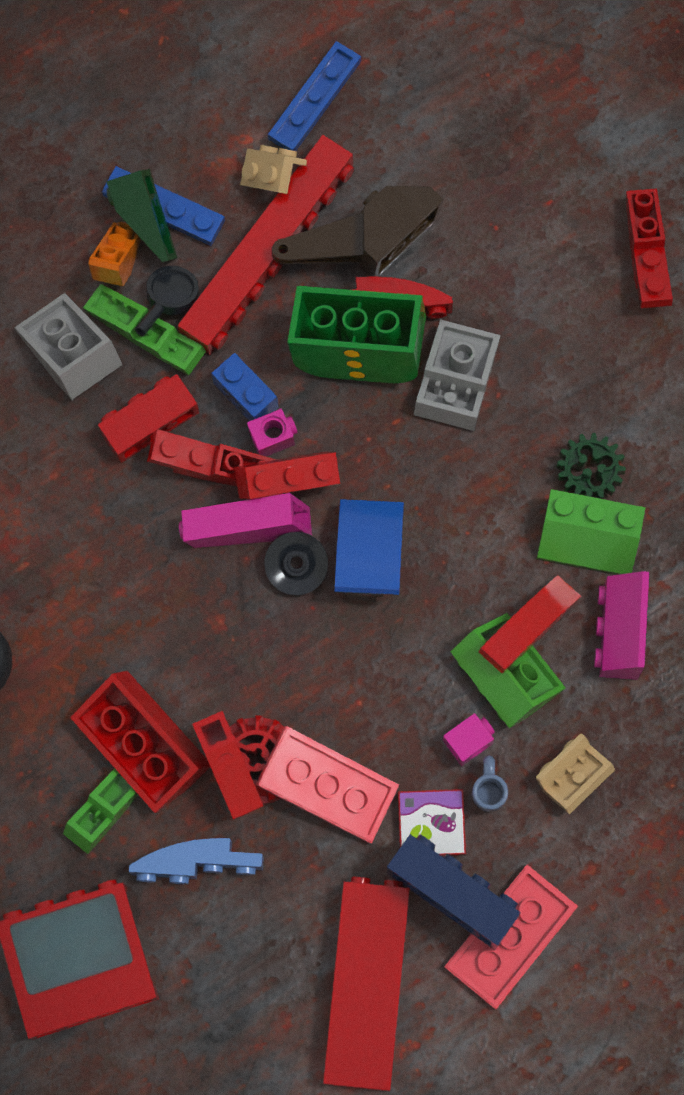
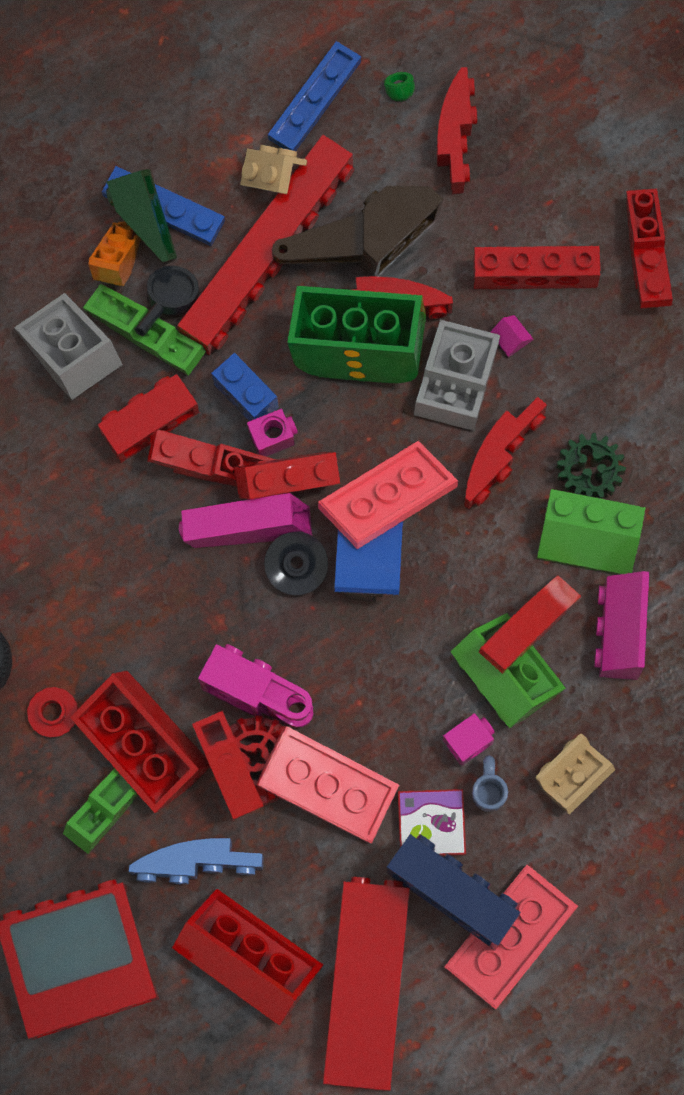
(56, 727): none -> red piece
(247, 956): none -> red slope
(253, 687): none -> dark pink brick
(387, 494): none -> coral tile
(400, 91): none -> green piece
(454, 127): none -> red slope
(493, 460): none -> red slope
(512, 334): none -> dark pink slope
(536, 267): none -> red brick

